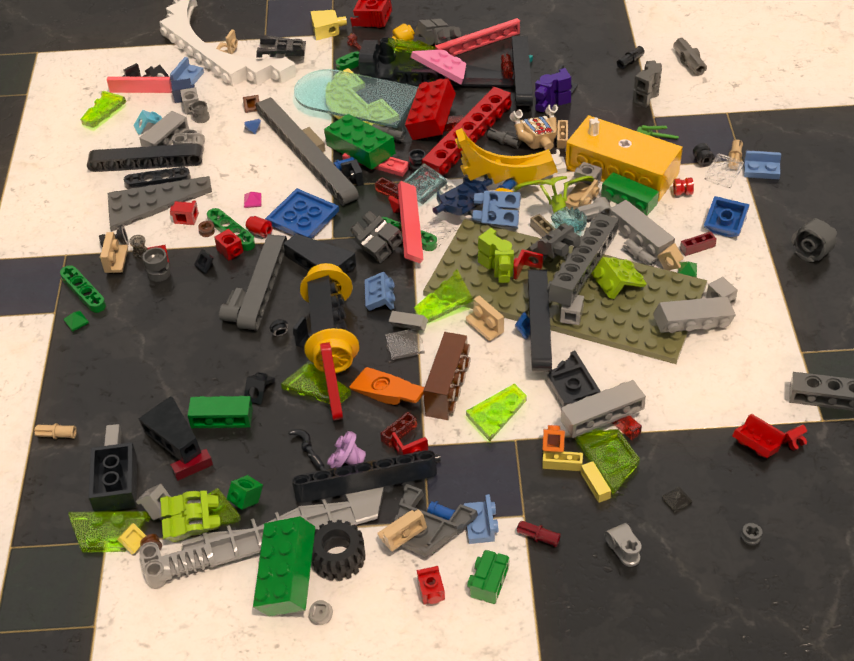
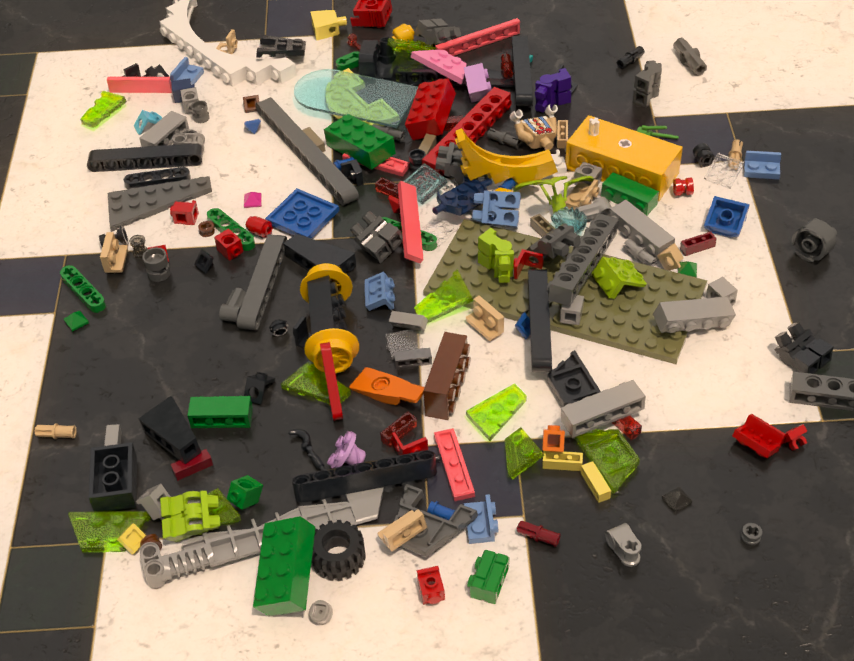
(413, 358): none -> flat silver piece
(428, 143): none -> dark tan piece
(452, 162): none -> dark grey hips
(454, 464): none -> coral tile
(477, 82): none -> lavender brick
(520, 452): none -> clear neon green wing
(802, 349): none -> black hips

